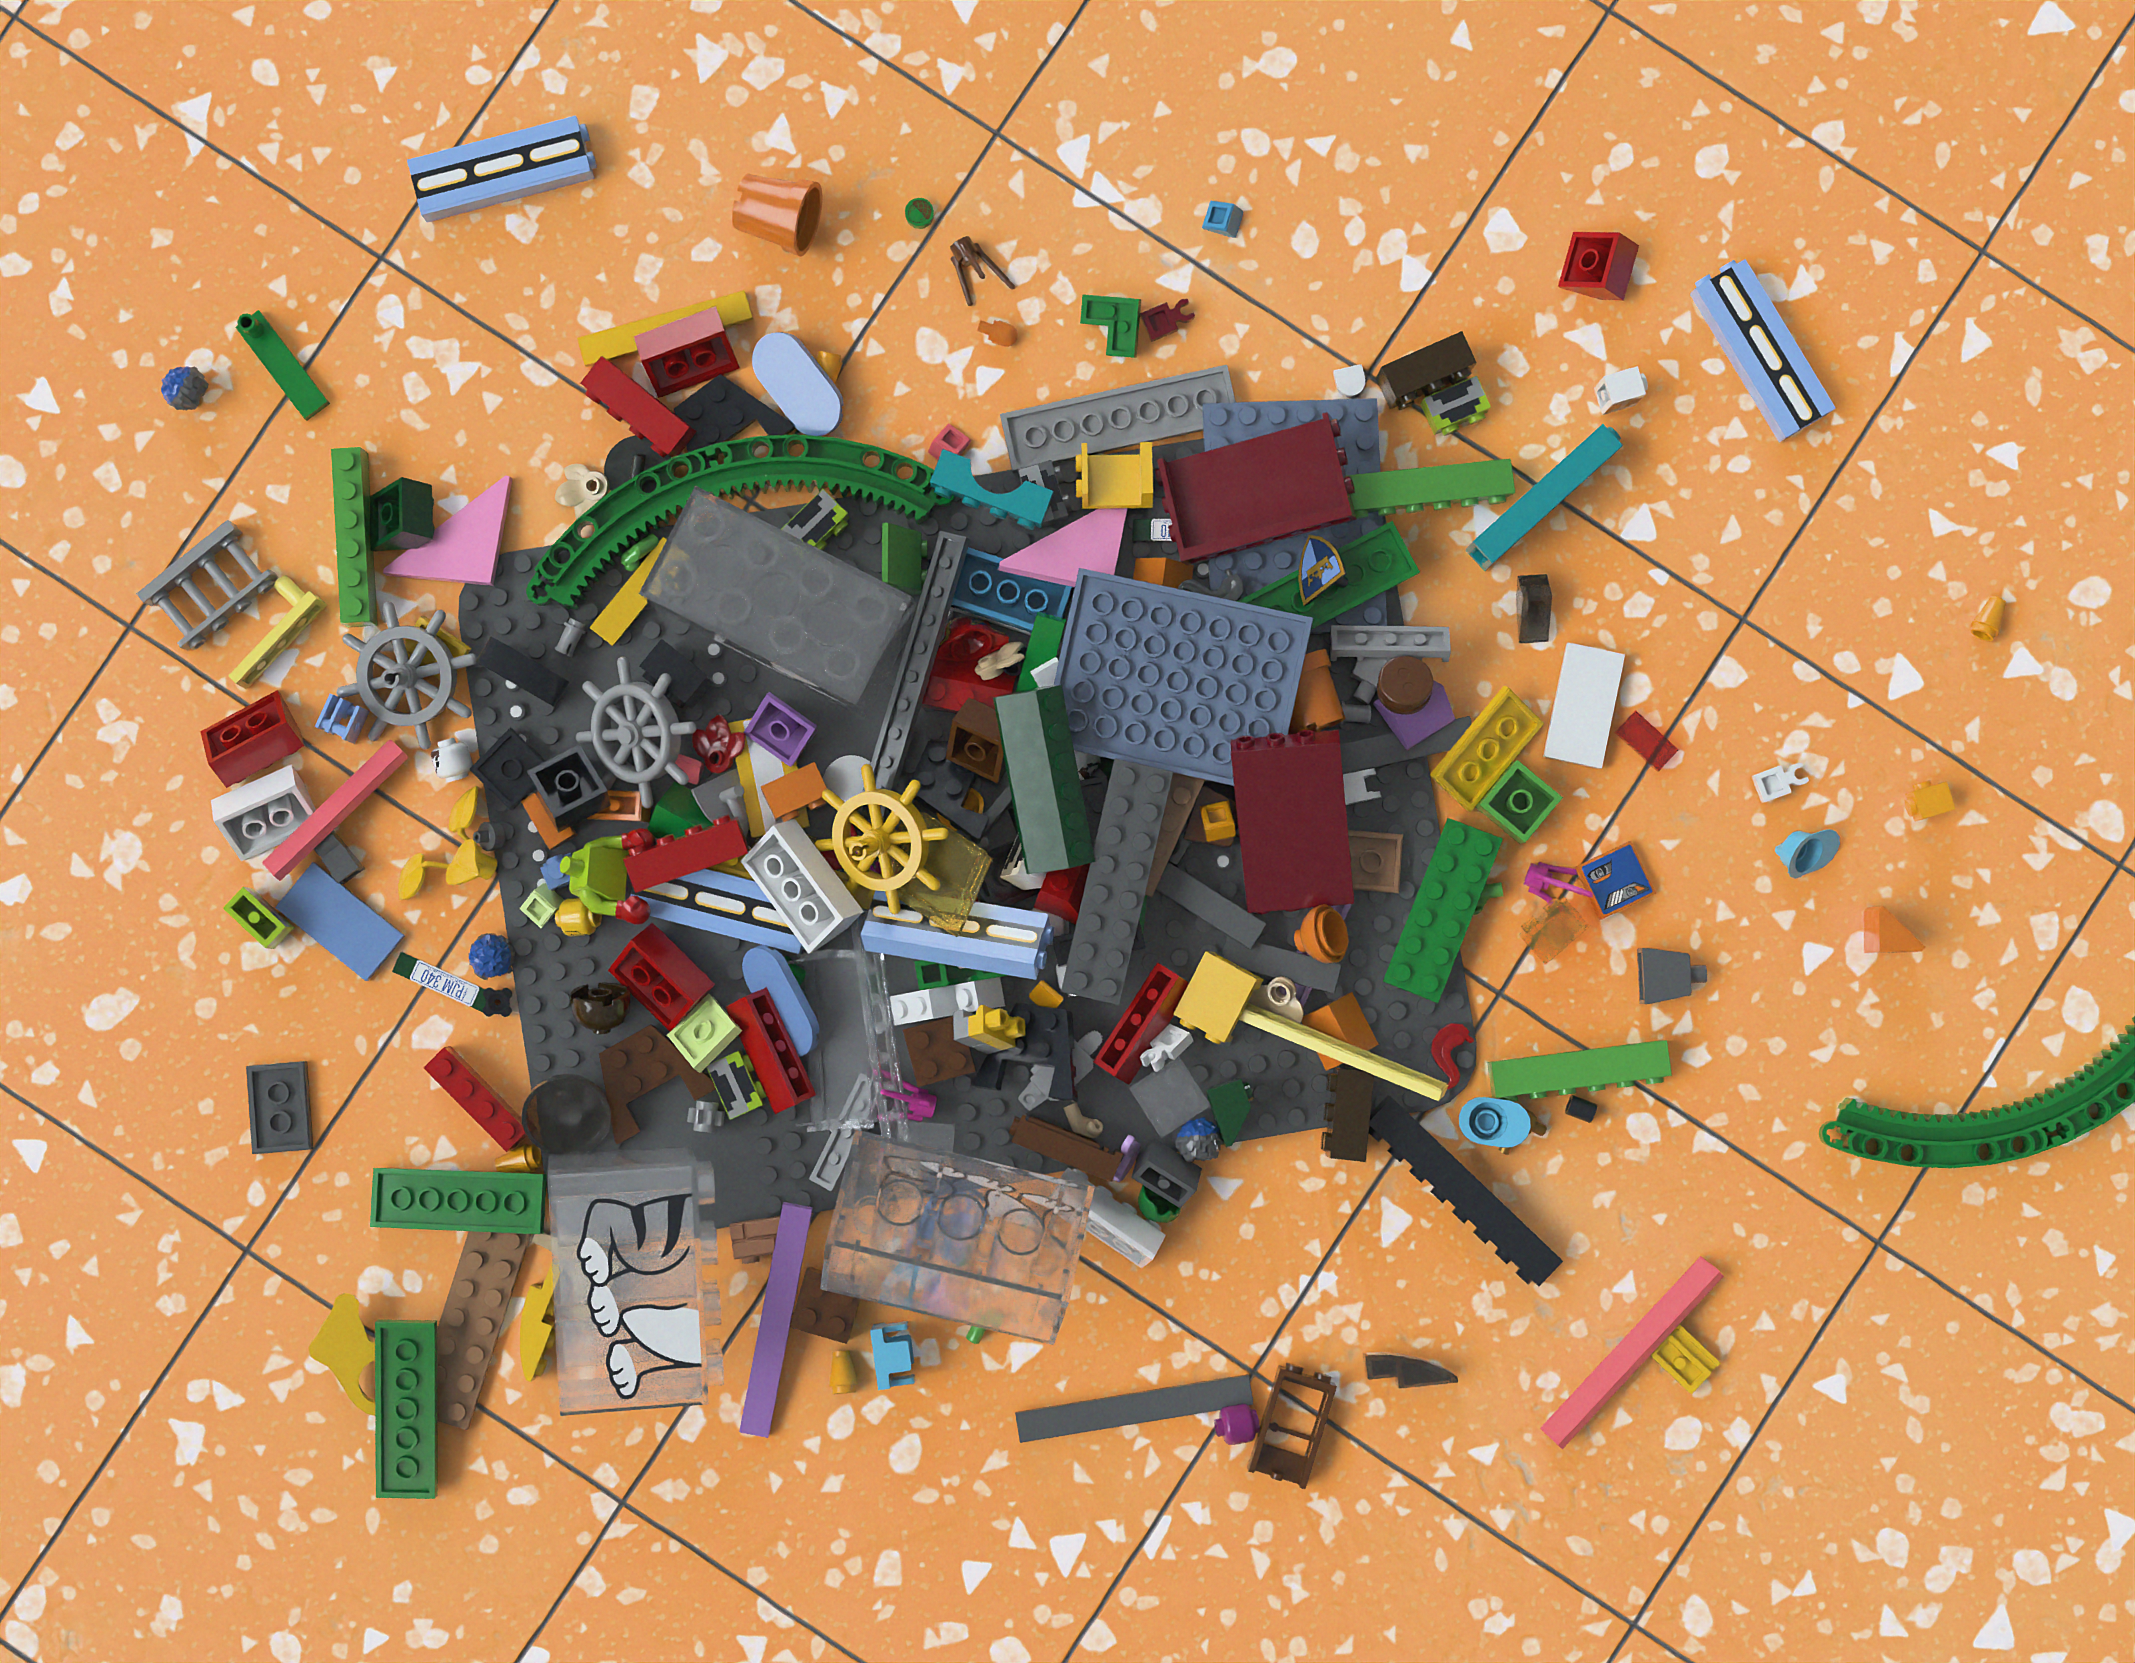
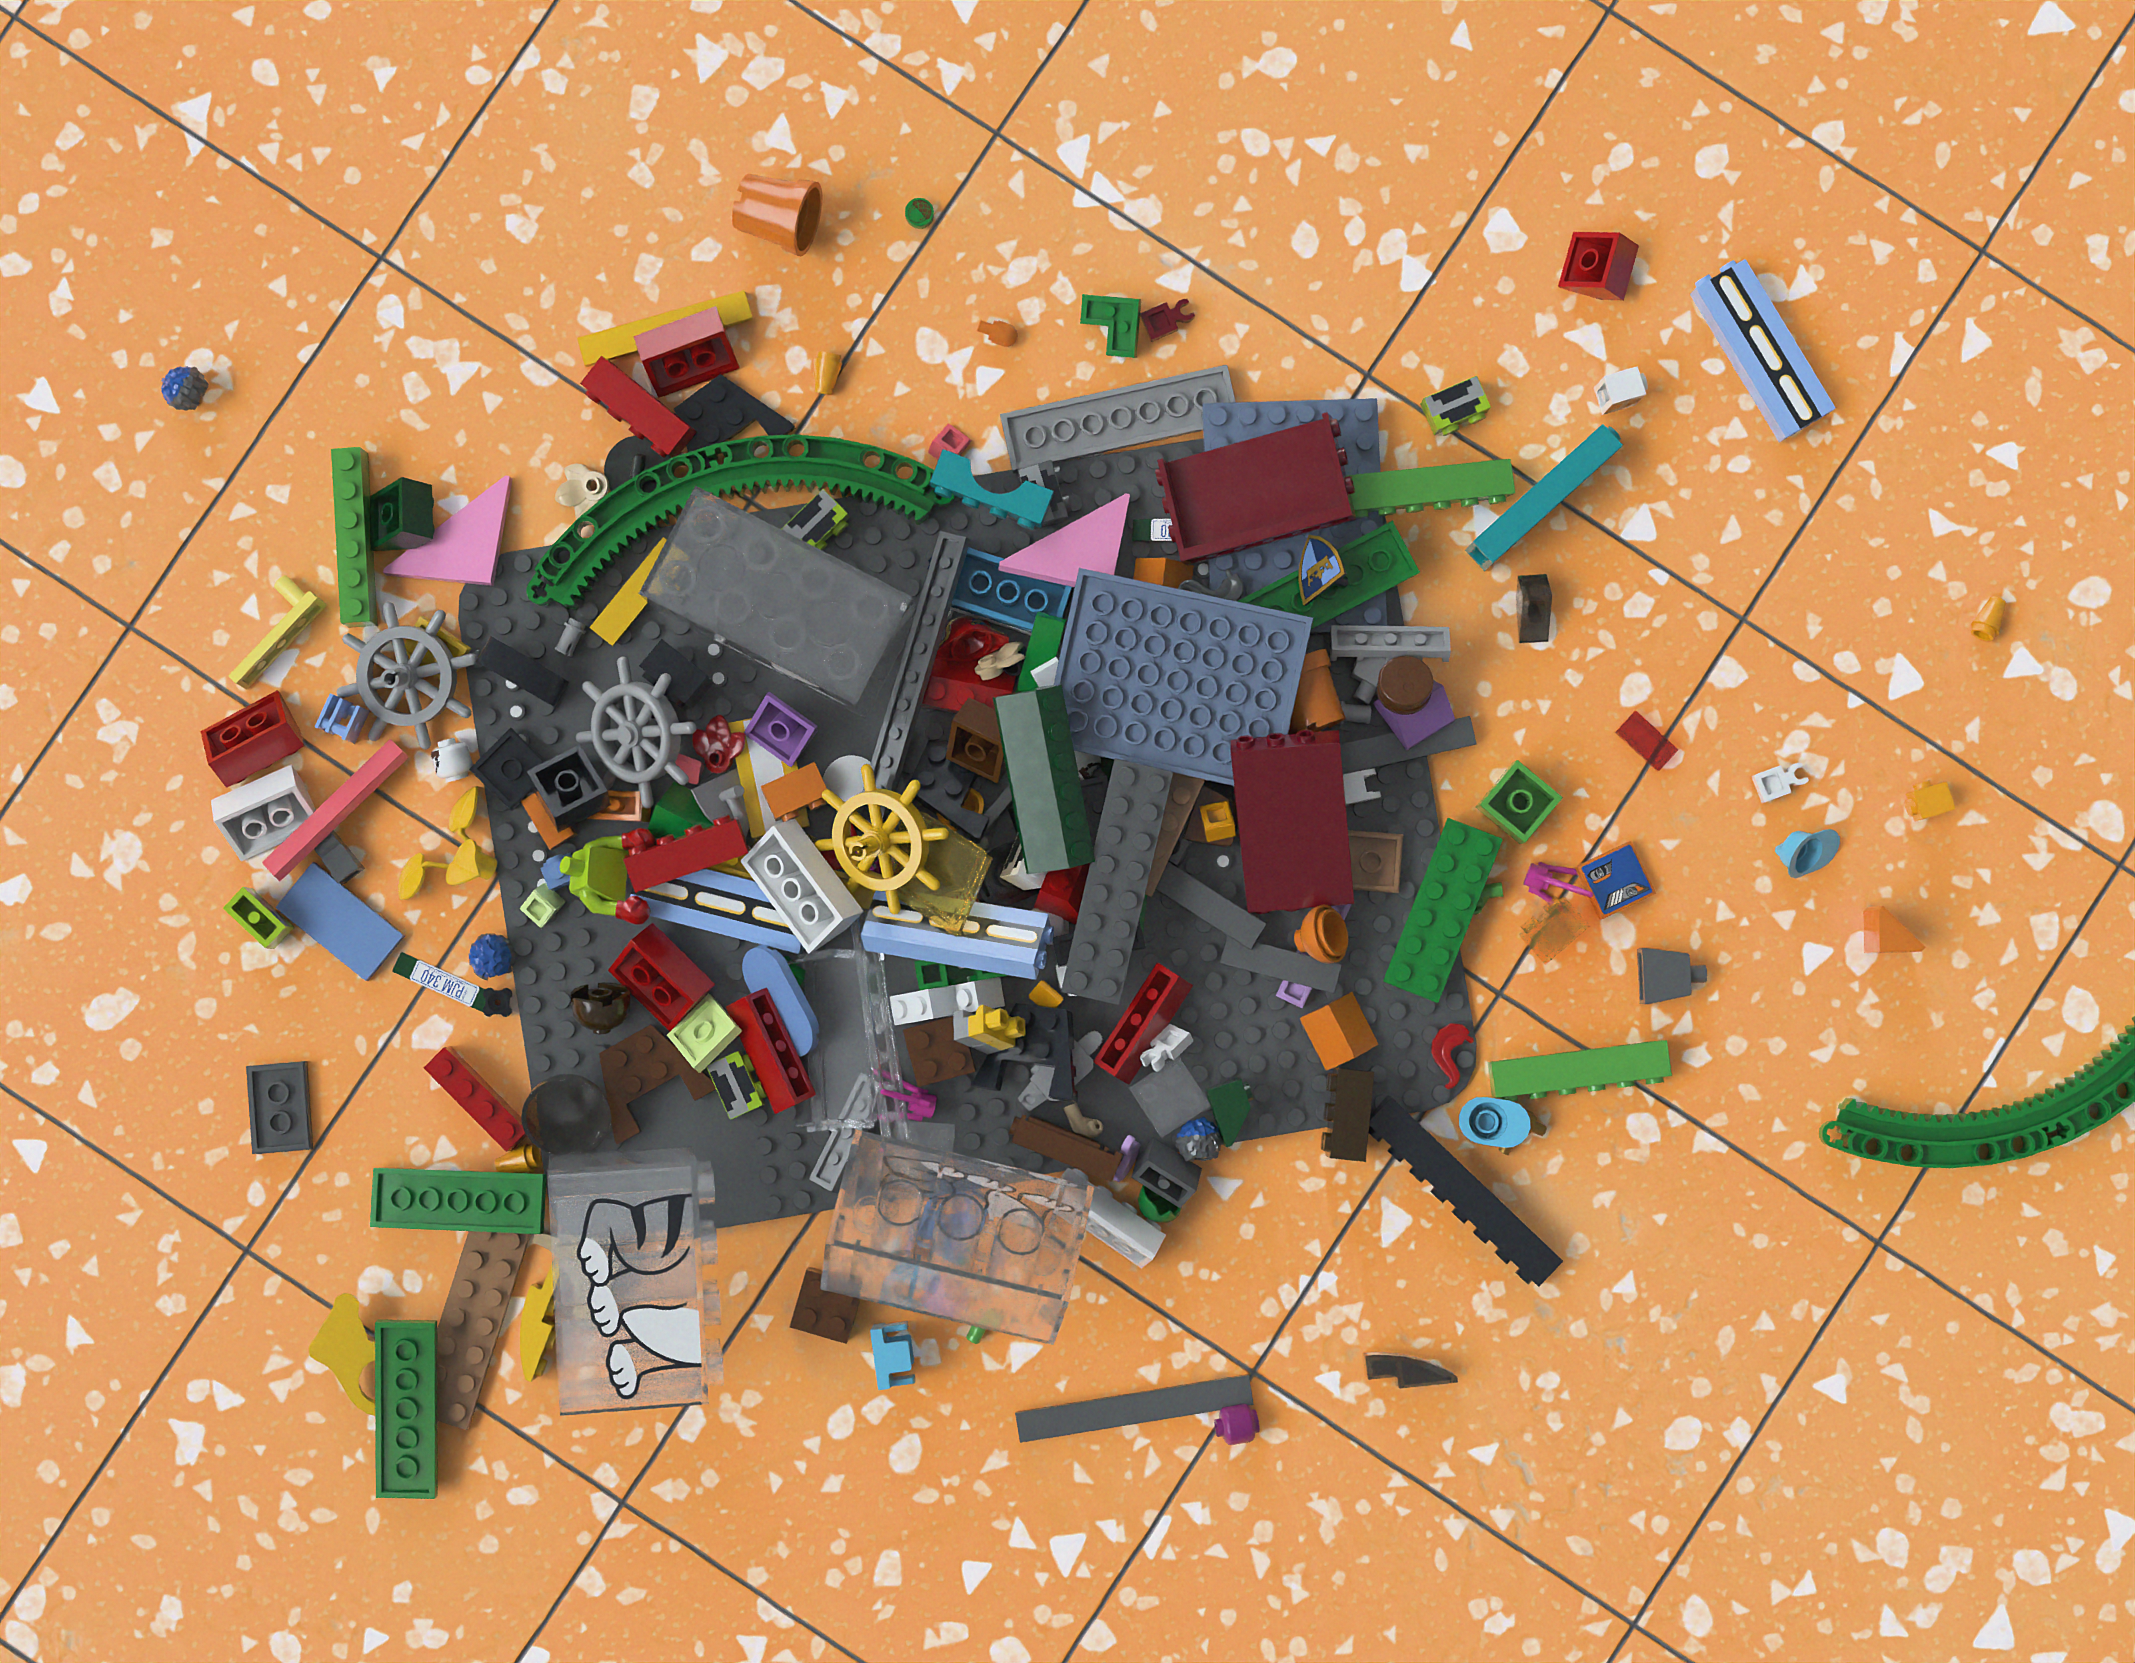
(180, 575): light grey fence -> none
(281, 364): green piece -> none
(490, 836): dark grey tile -> none
(502, 168): light blue brick -> none
(576, 918): yellow head -> none
(631, 557): bright green arm -> none
(706, 1116): light grey gear -> none
(754, 1238): nougat brick -> none
(776, 1319): medium lavender tile -> none
(797, 384): tile -> none
(842, 1373): light orange cone -> none
(903, 558): bright green slope -> none
(967, 253): reddish brown plant -> none
(1115, 479): yellow panel -> none
(1216, 997): yellow panel -> none
(1223, 218): dark azure slope -> none
(1270, 999): tan plate -> none
(1283, 1463): reddish brown door -> none
(1344, 1052): light yellow tile -> none
(1349, 380): white tile -> none
(1426, 371): dark brown brick -> none
(1487, 748): yellow tile -> none
(1581, 1108): black hinge -> none
(1584, 705): white tile -> none
(1631, 1352): coral tile -> none
(1685, 1359): yellow plate -> none

